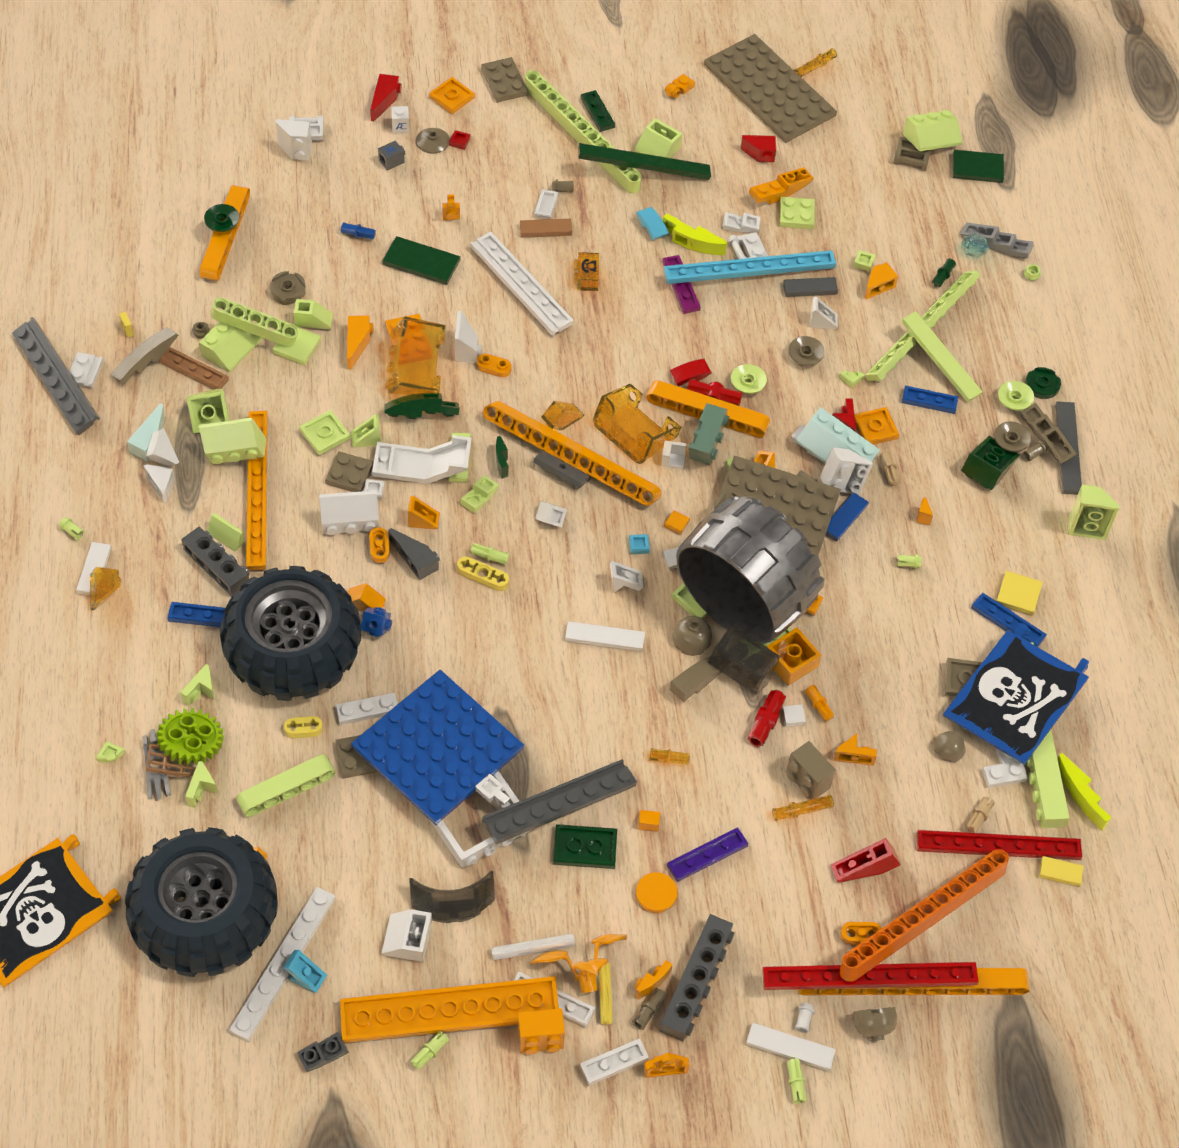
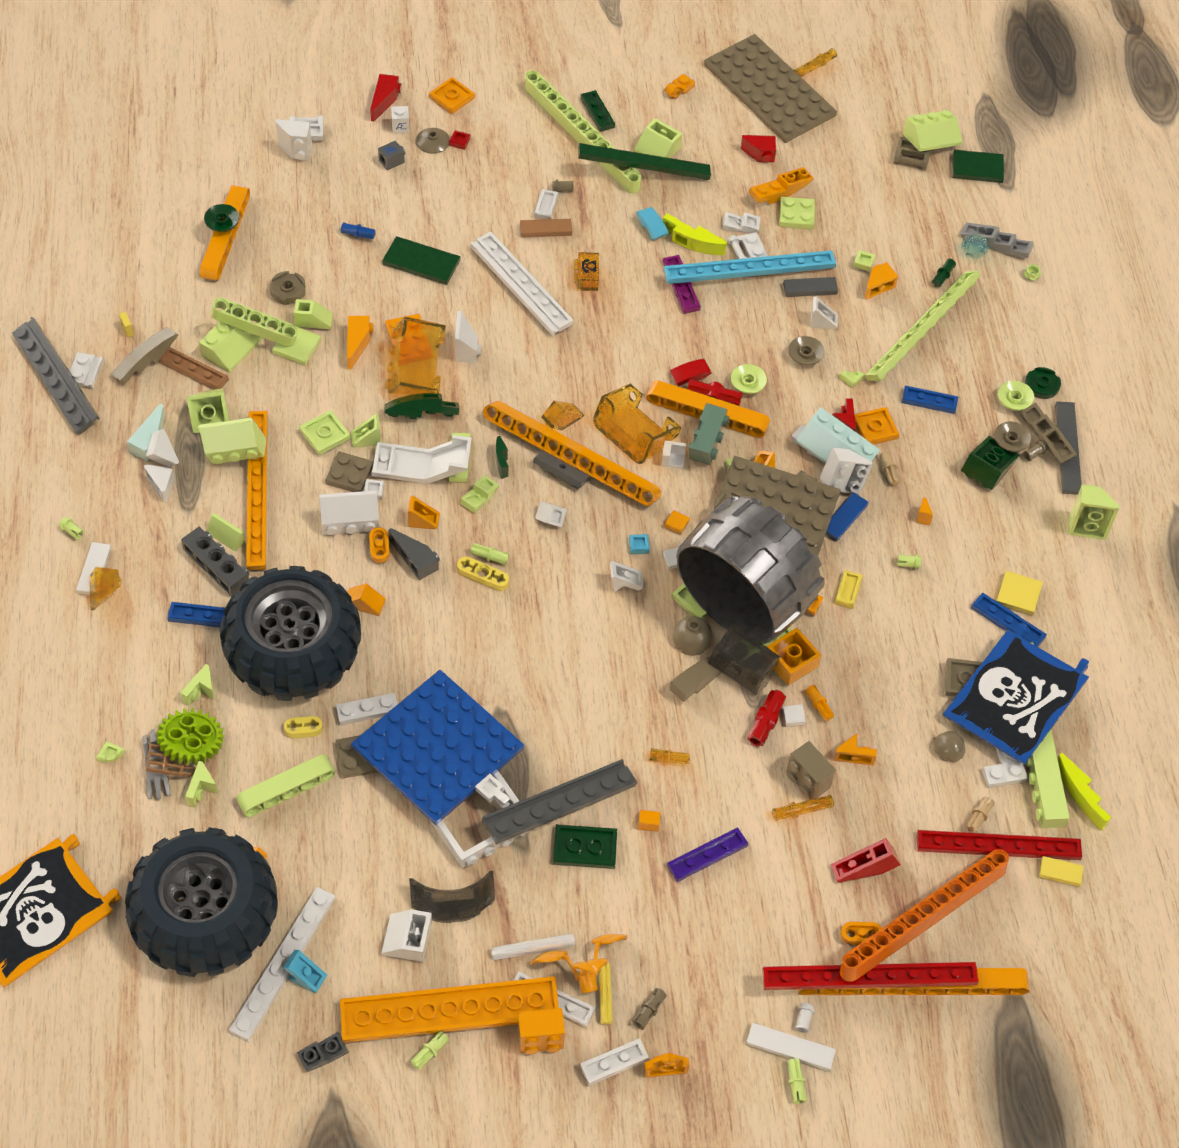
(200, 329): dark tan plate -> none
(376, 621): blue brick -> none
(451, 209): light orange plate -> none
(492, 365): light orange plate -> none
(504, 79): dark tan plate -> none
(605, 636): white tile -> none
(646, 985): light orange slope -> none
(656, 892): light orange tile -> none
(716, 929): dark grey brick -> none
(848, 589): none -> light yellow tile
(875, 1022): dark tan cylinder -> none
(941, 356): yellowish green tile -> none

